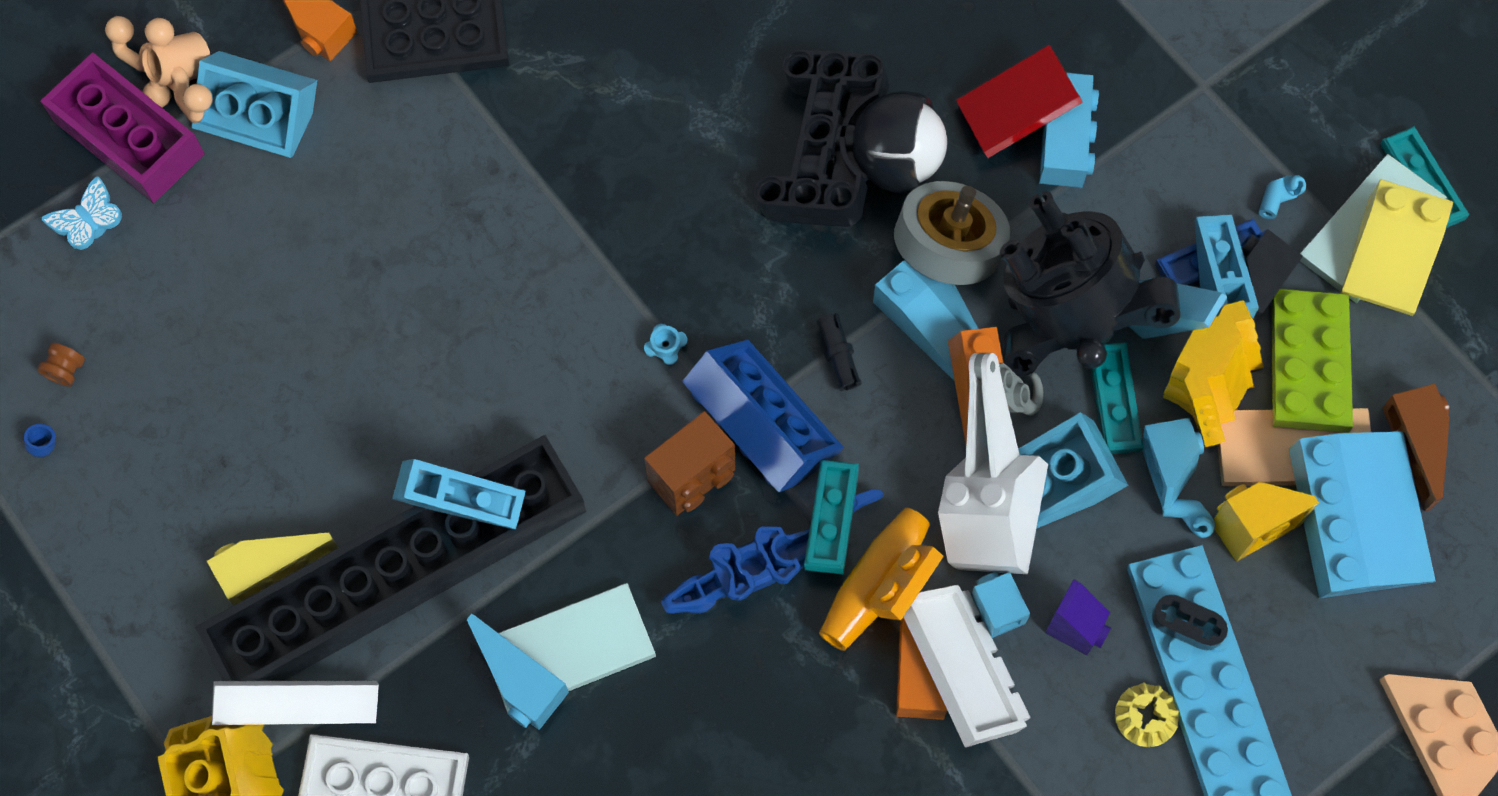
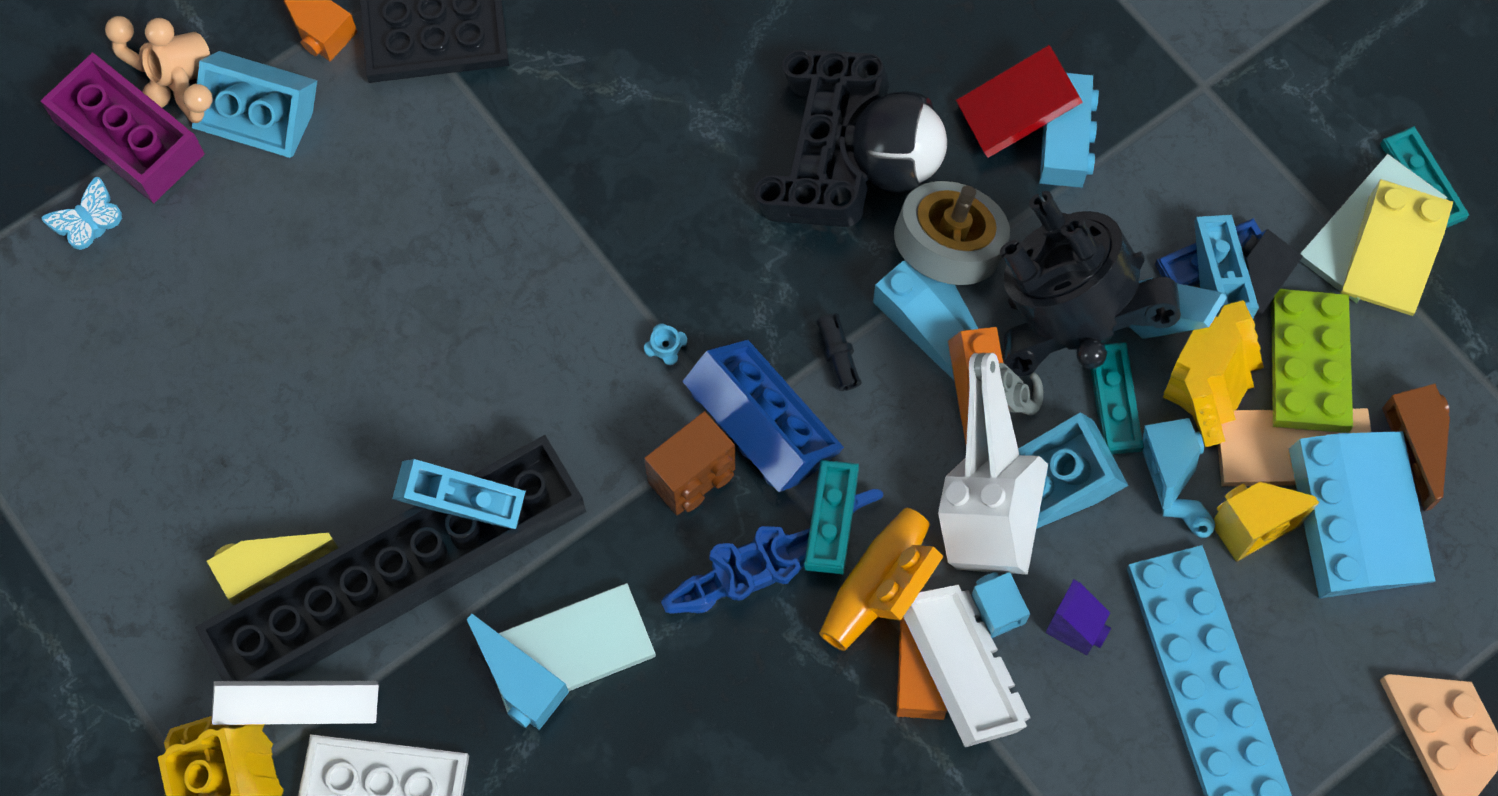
(36, 436): blue hinge -> none
(61, 364): dark orange wheel -> none
(1130, 722): light yellow gear -> none
(1193, 614): black beam -> none
(1278, 192): medium azure arm -> none

